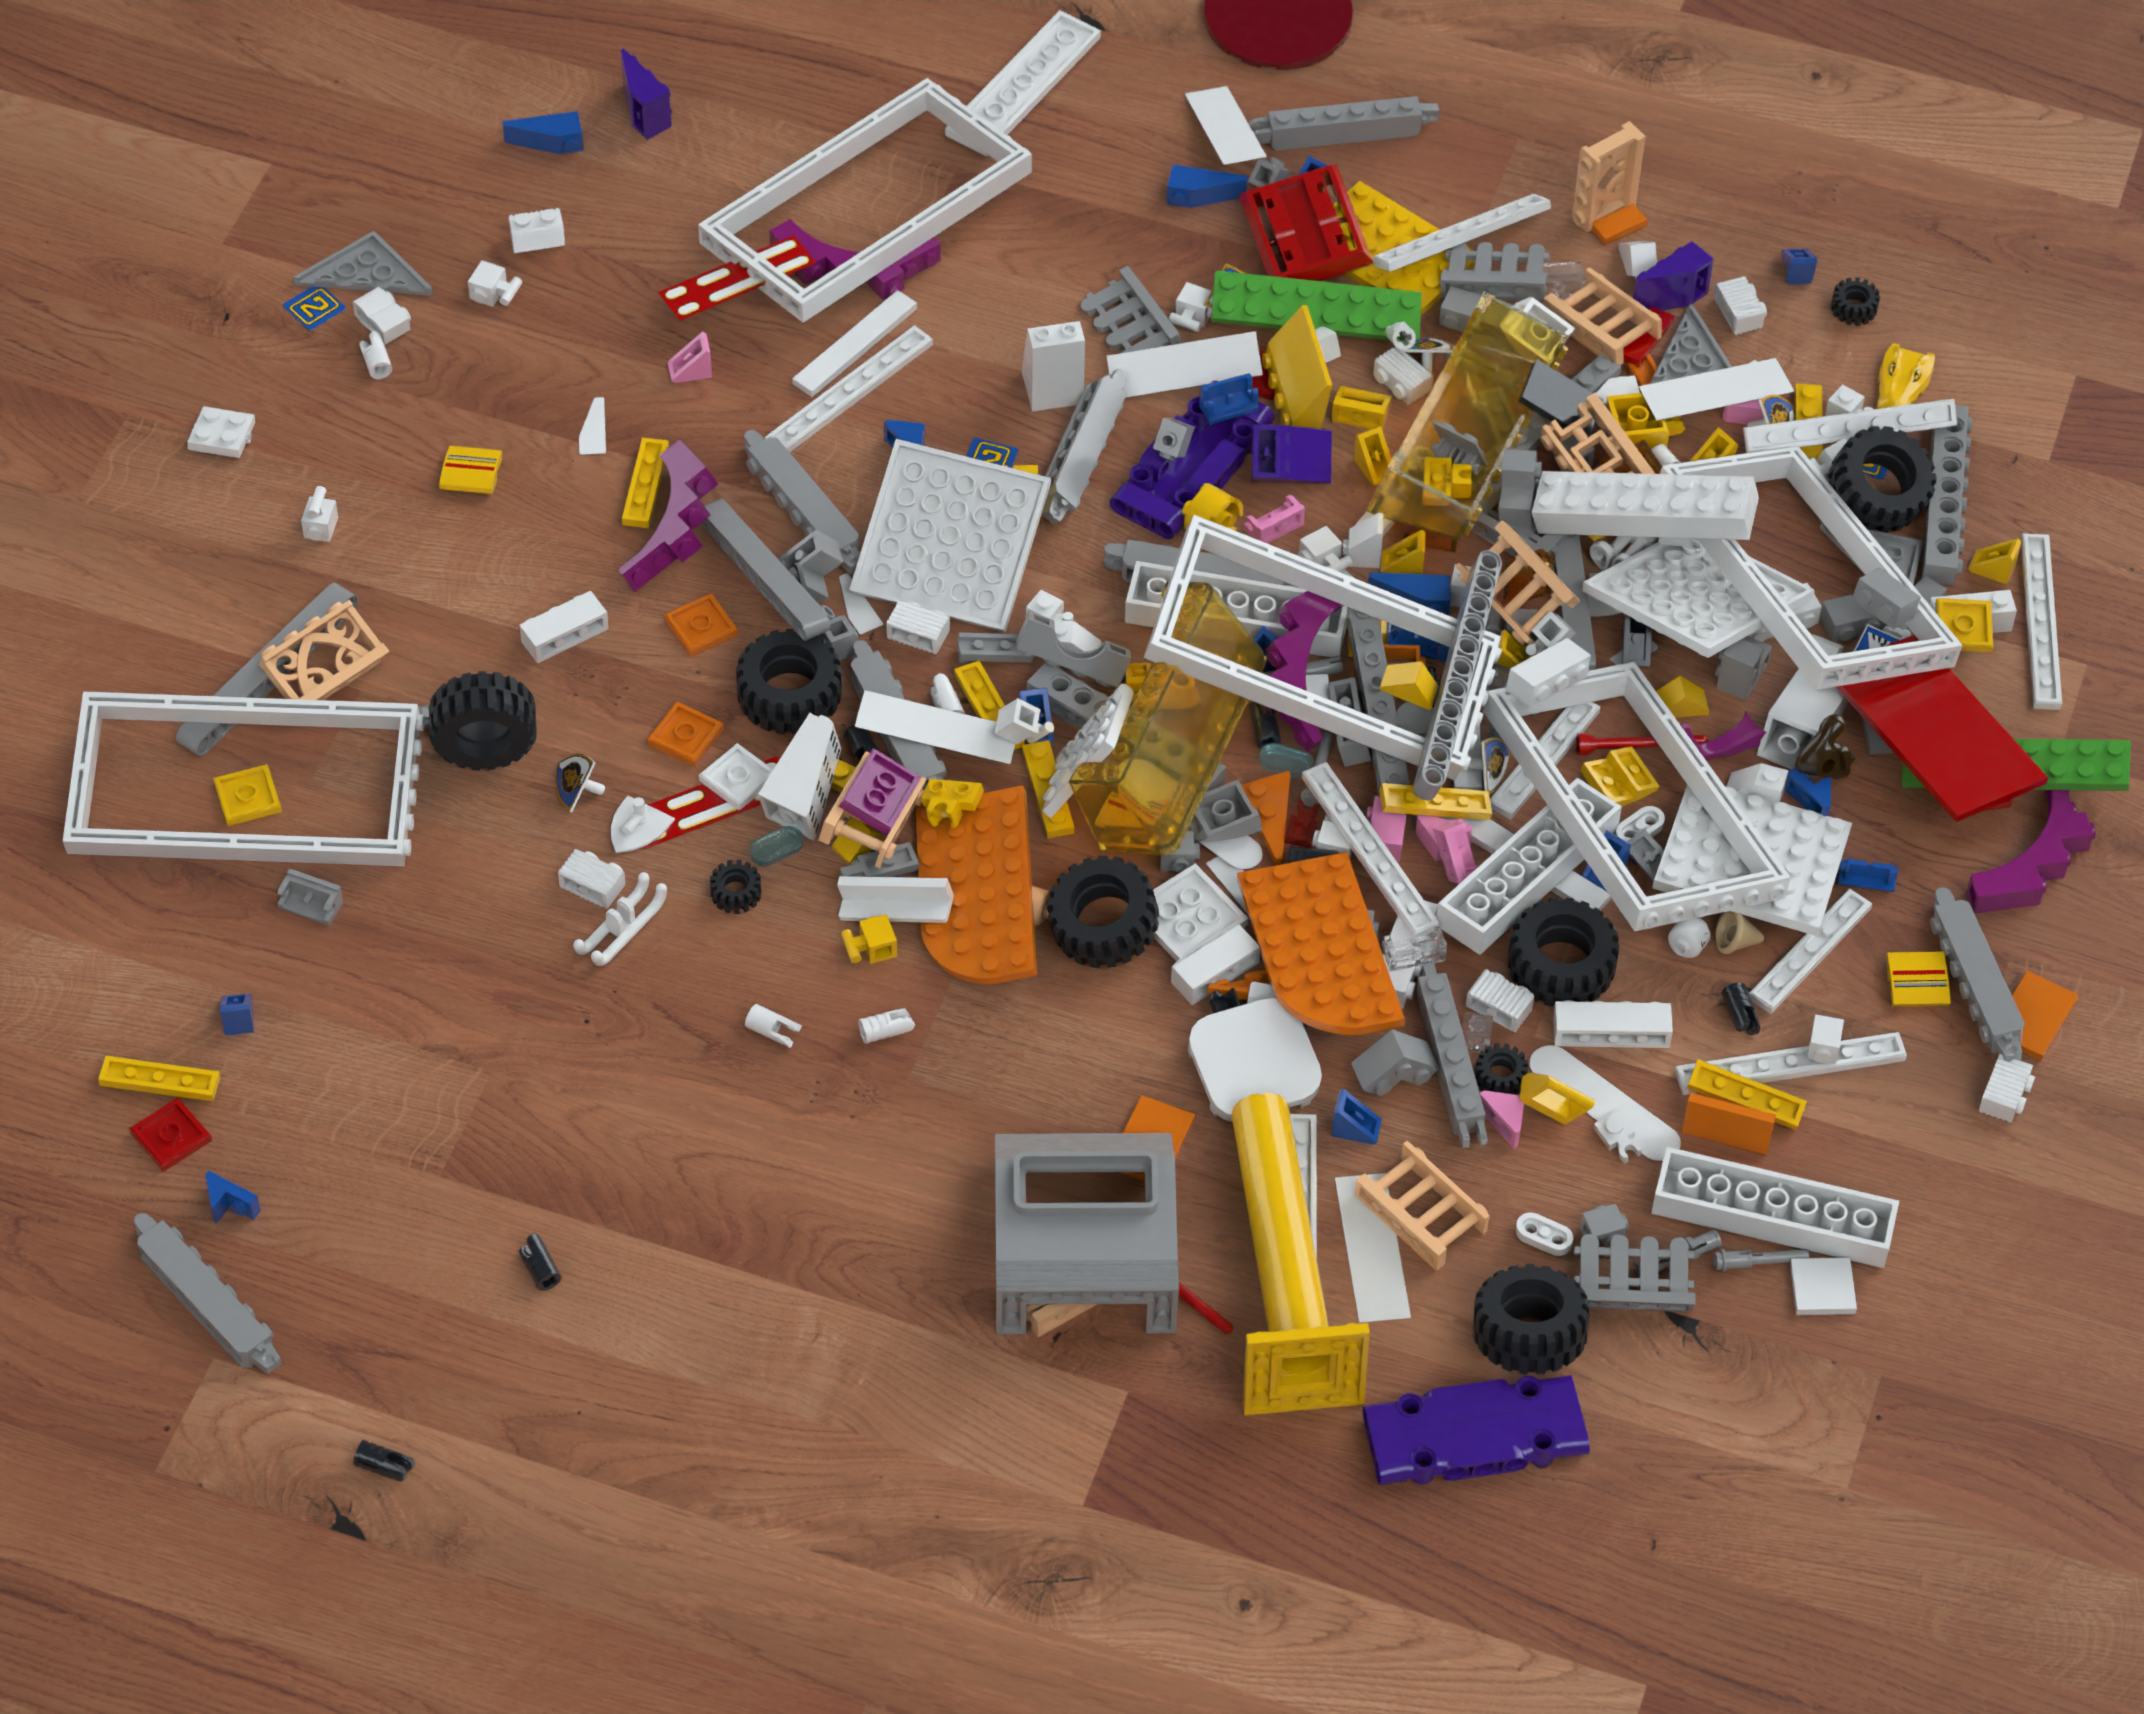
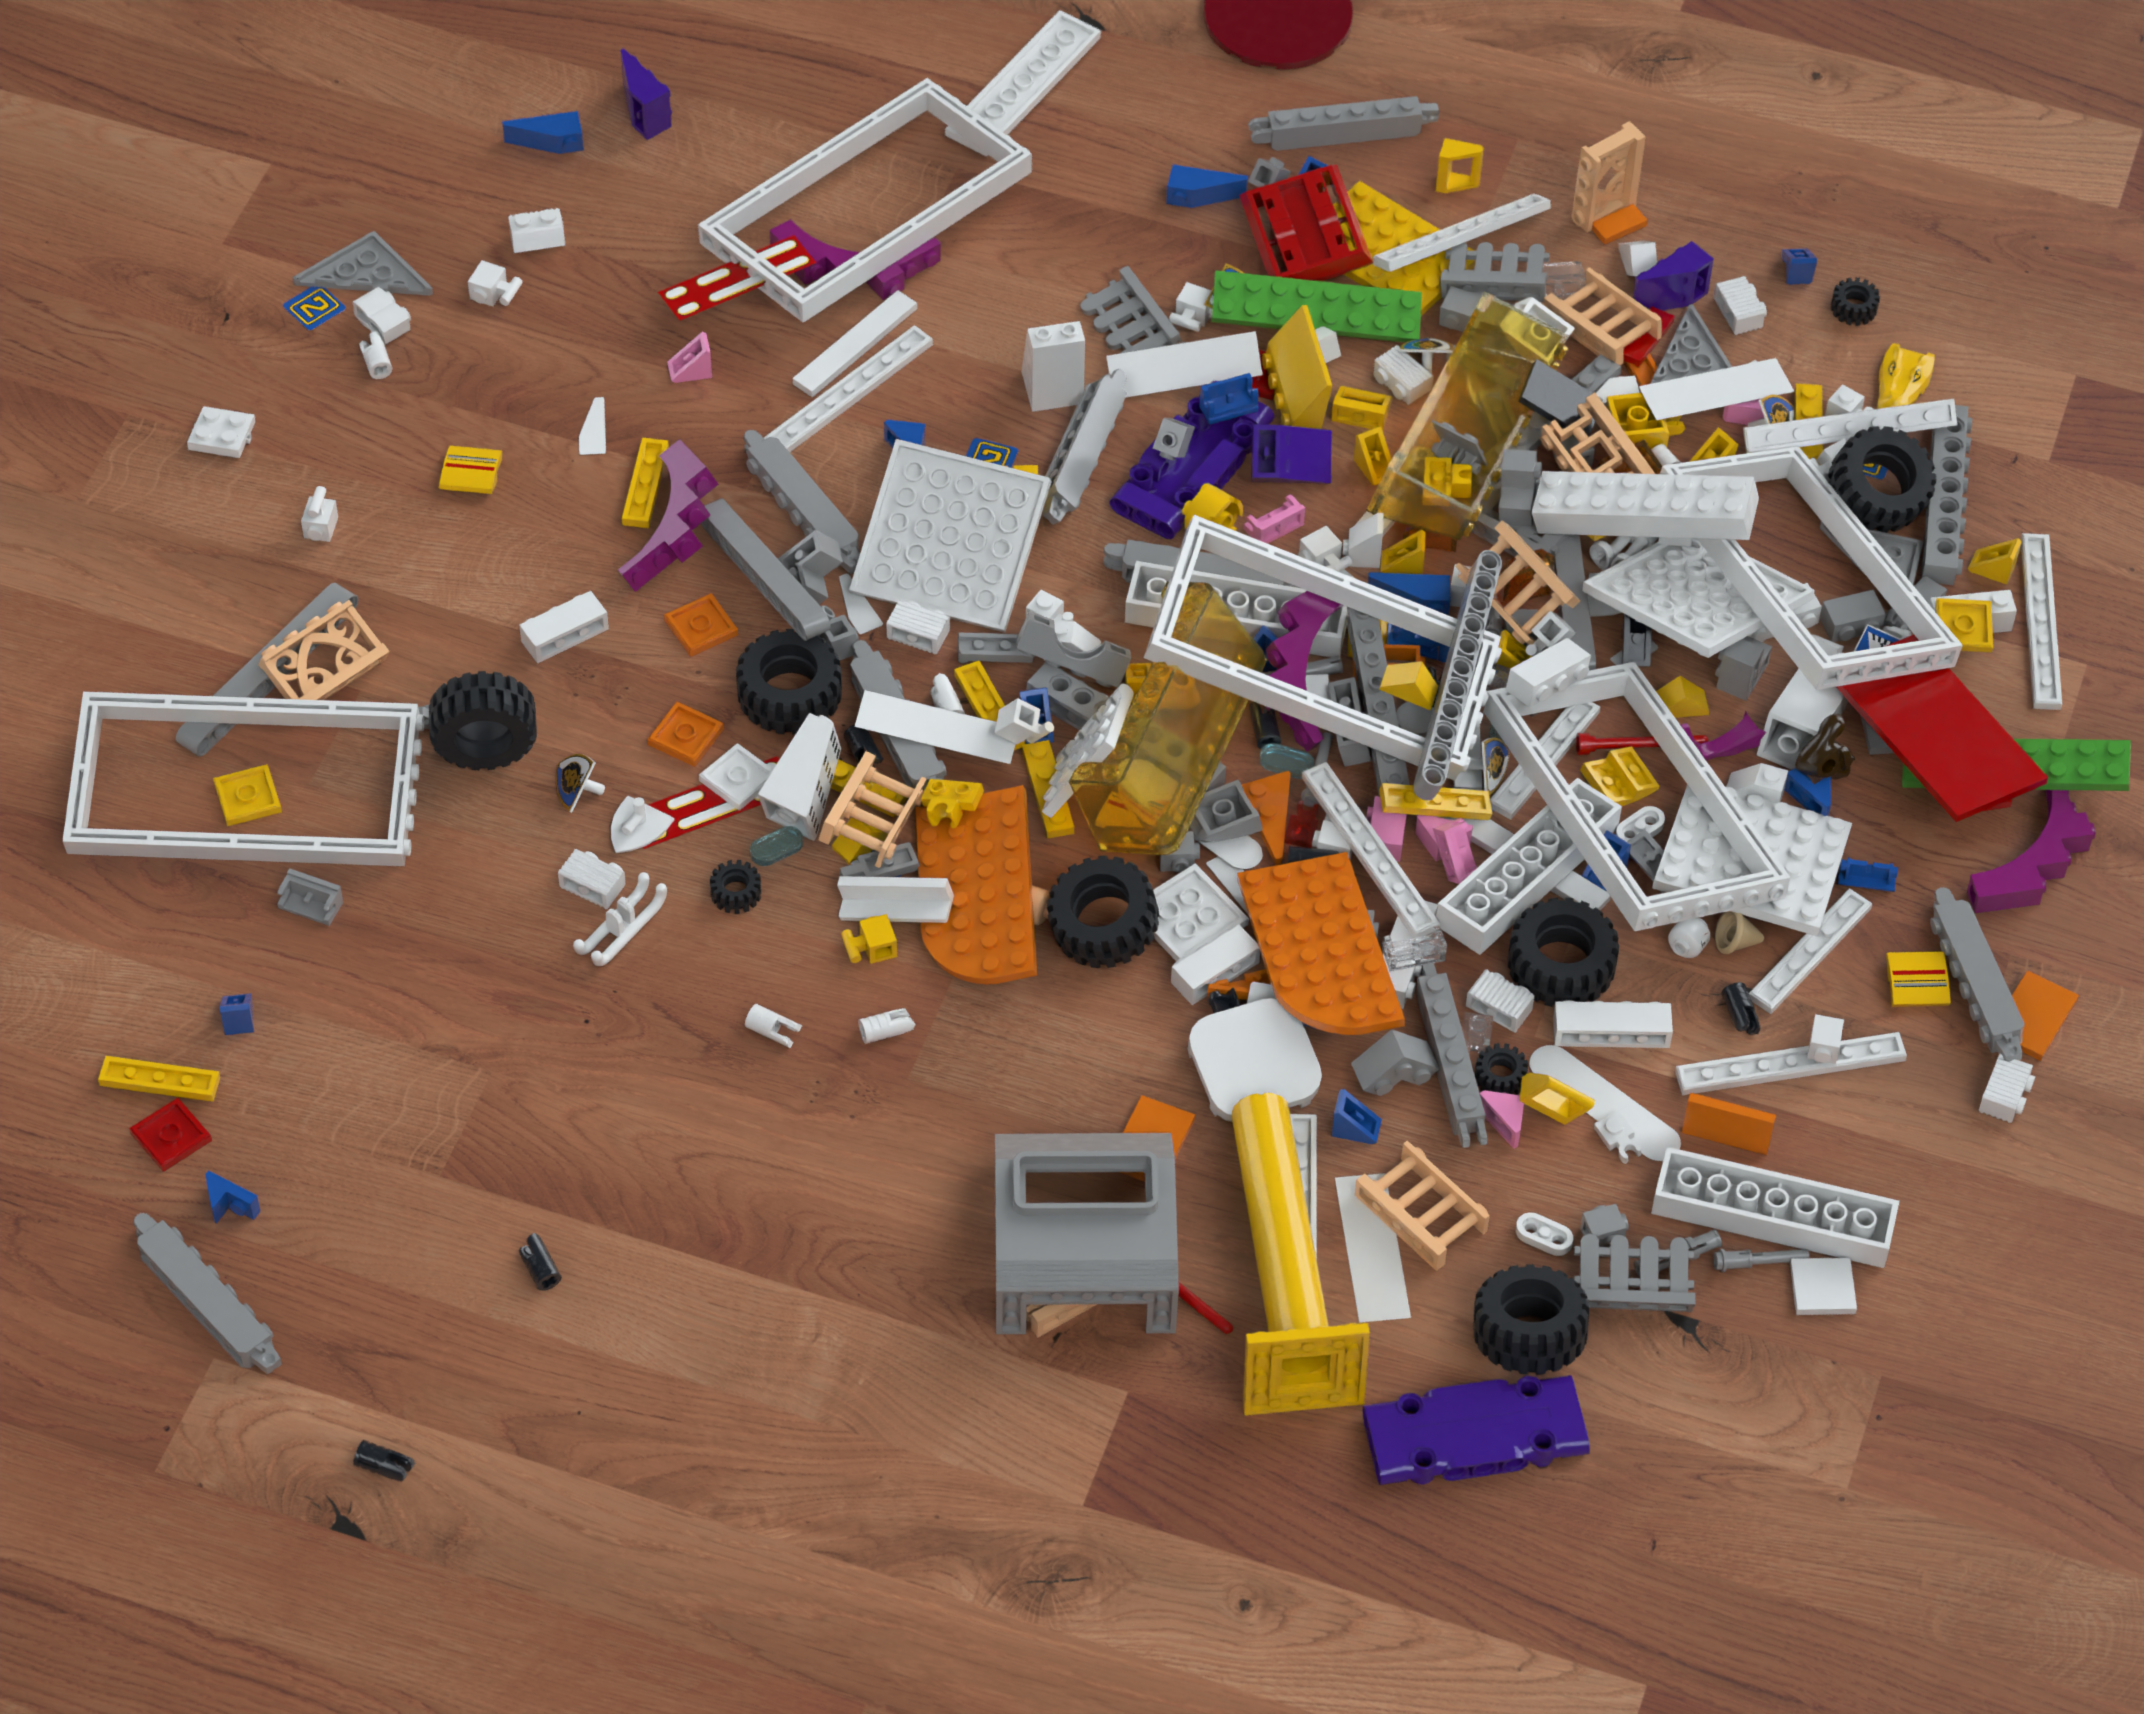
(880, 792): magenta tile -> none
(1225, 125): white sticker -> none
(1392, 333): white hinge -> none
(1456, 150): none -> yellow tile
(1739, 1090): yellow plate -> none
(1886, 598): light grey brick -> none

